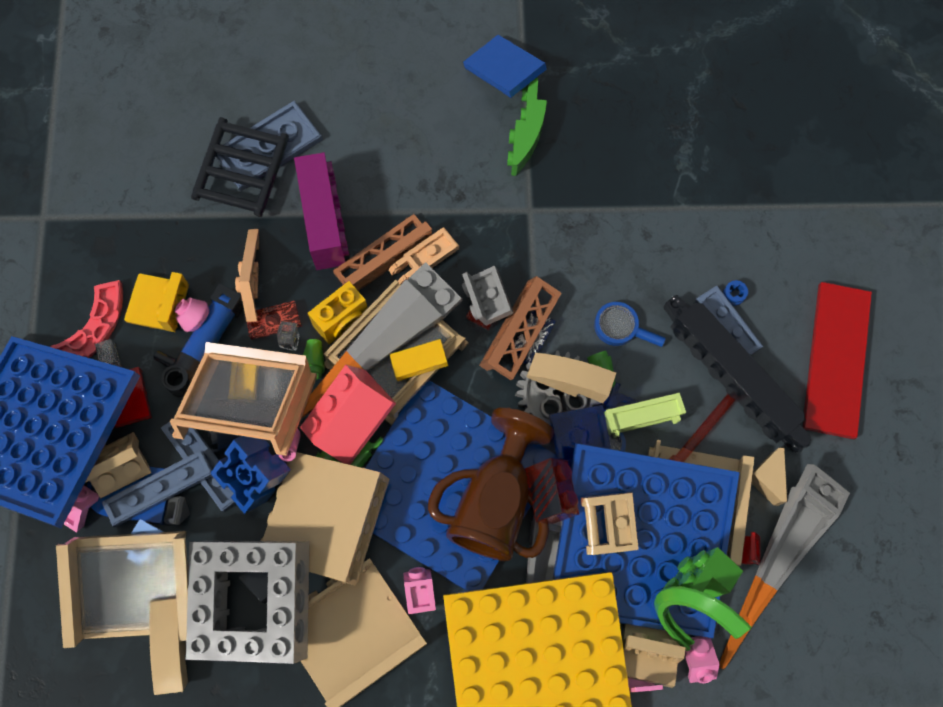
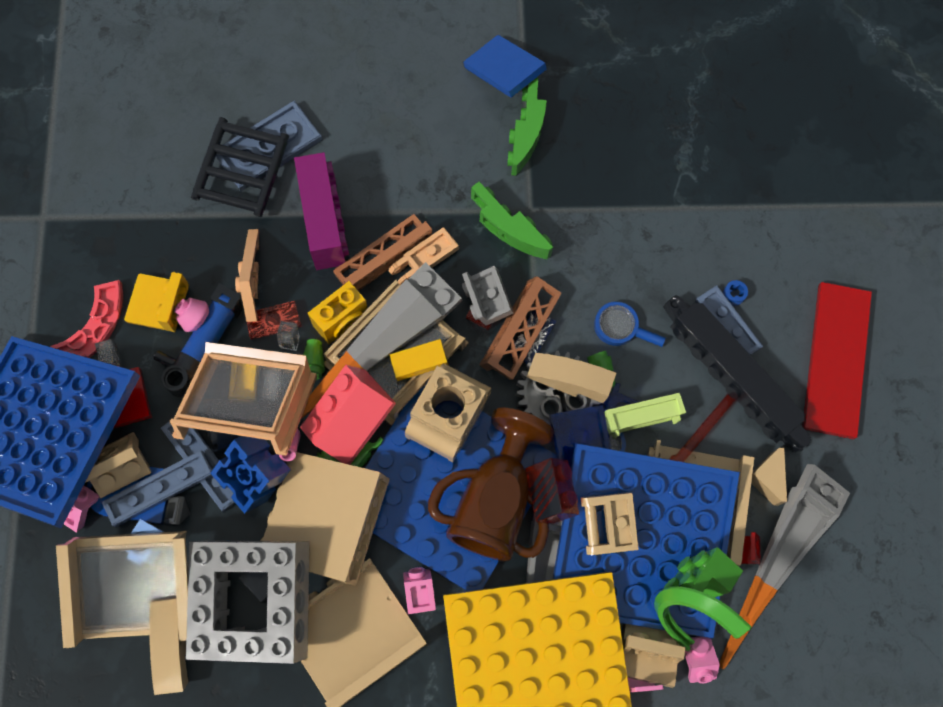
(444, 434): none -> tan piece
(514, 230): none -> bright green slope

